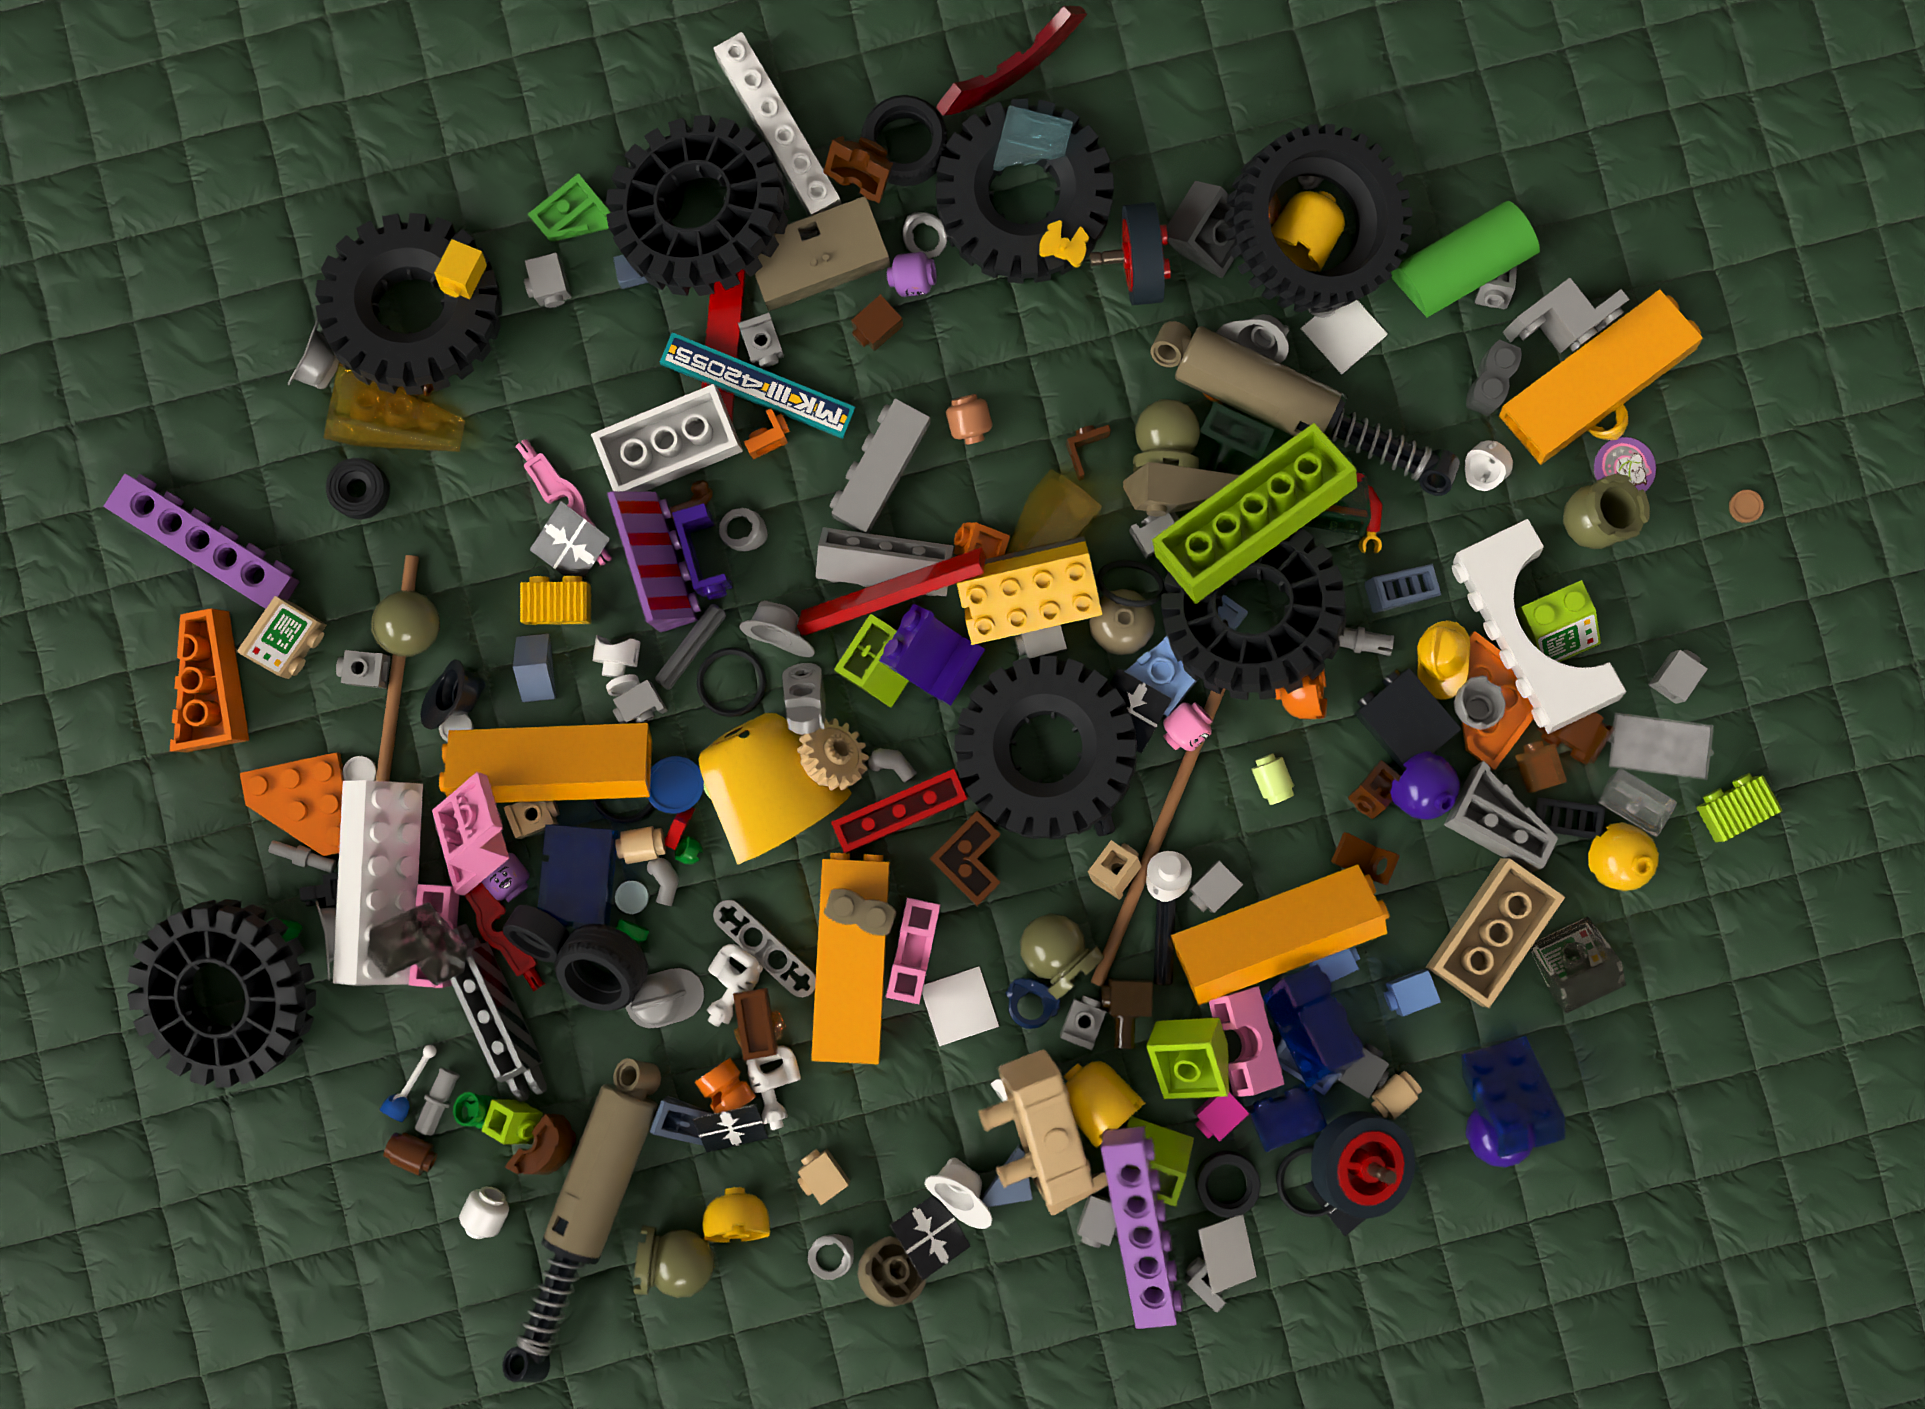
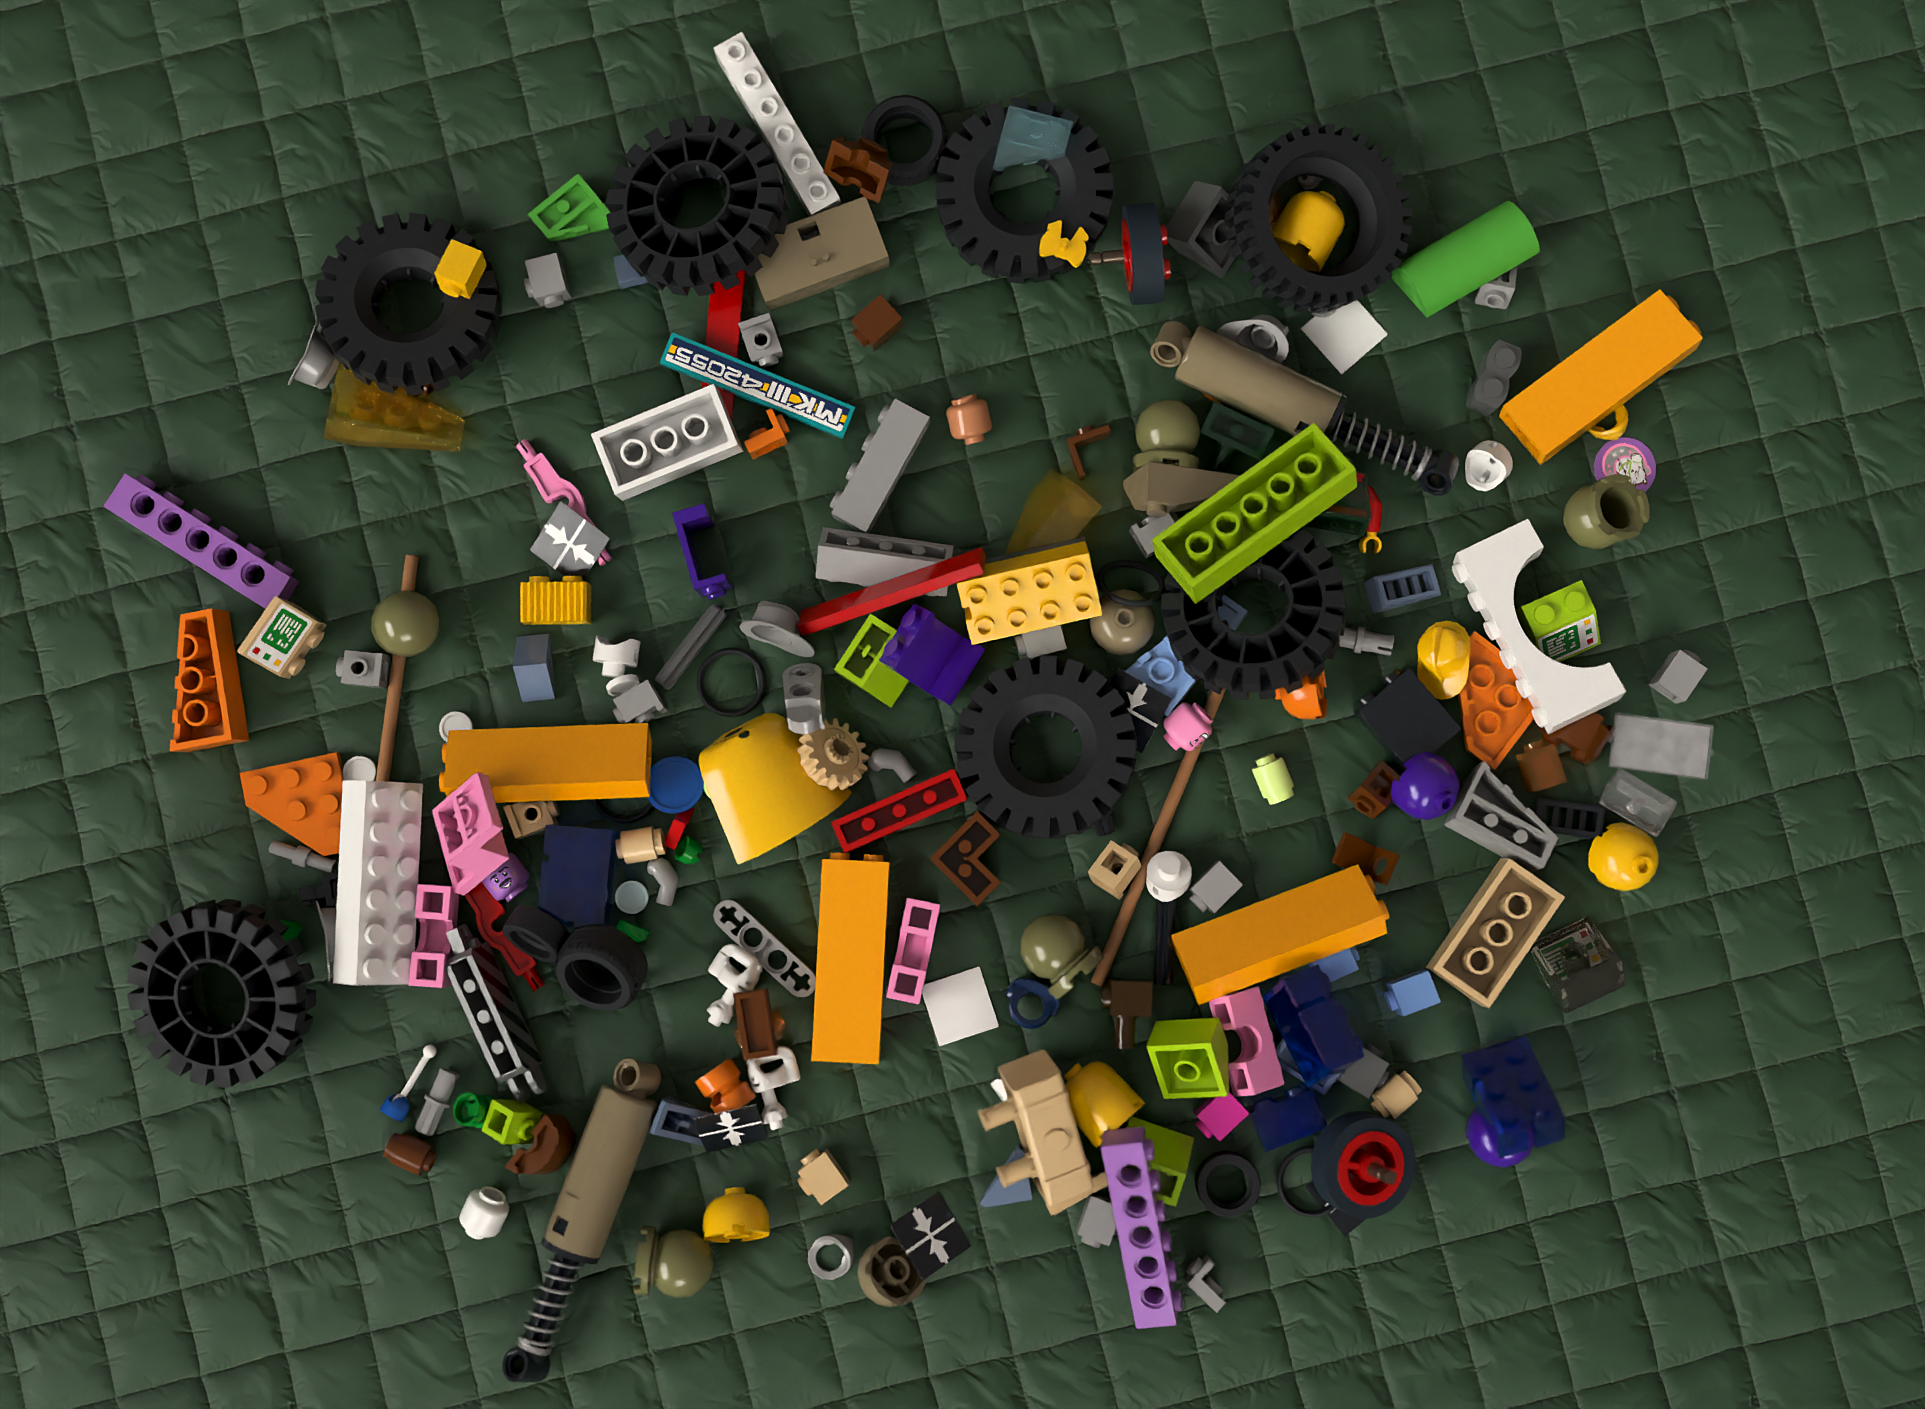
(344, 475): black tyre -> none
(418, 939): clear smoke brick -> none
(451, 694): black piece -> none
(654, 559): medium lavender slope -> none
(666, 998): light grey piece -> none
(702, 494): reddish brown arm -> none
(755, 539): light grey piece -> none
(851, 908): dark tan brick -> none
(912, 274): medium lavender head -> none
(930, 220): light grey piece -> none
(960, 1192): white piece -> none
(975, 535): orange bracket -> none
(979, 89): dark red tile -> none
(1073, 1032): light grey brick -> none
(1227, 1254): white sticker -> none
(1479, 703): light grey hair -> none
(1566, 317): light grey bracket -> none
(1739, 807): lime brick -> none
(1746, 506): medium nougat piece -> none

